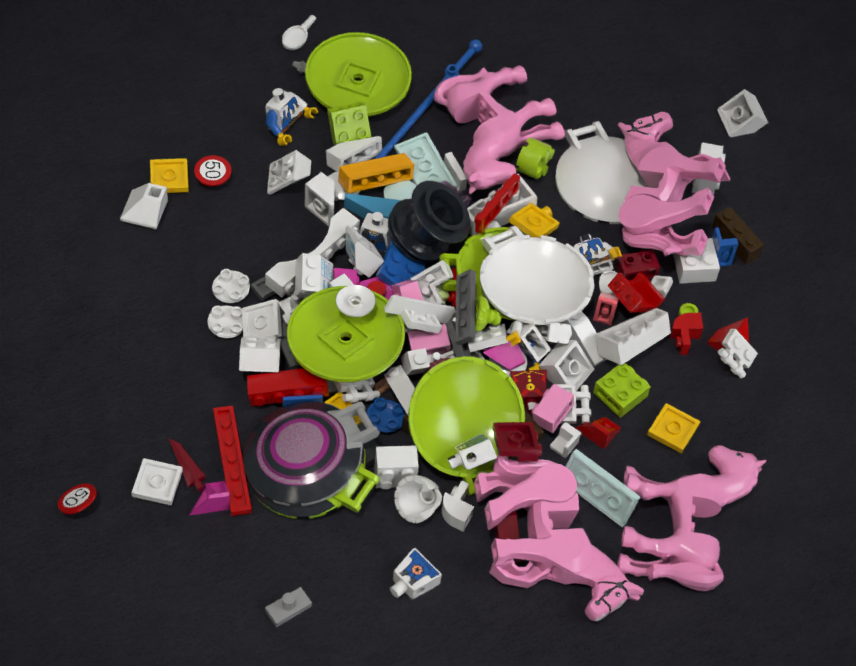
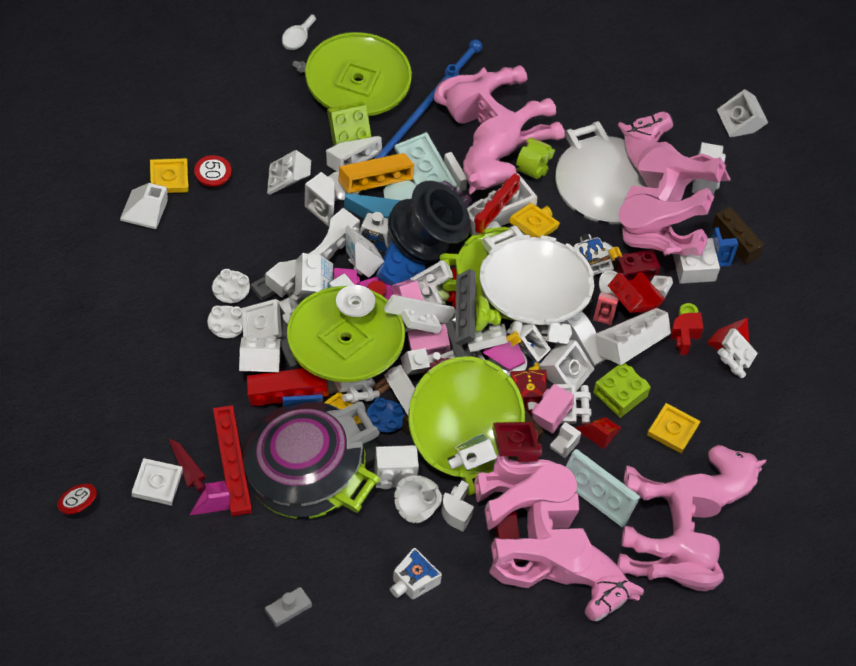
(283, 112): torso -> none

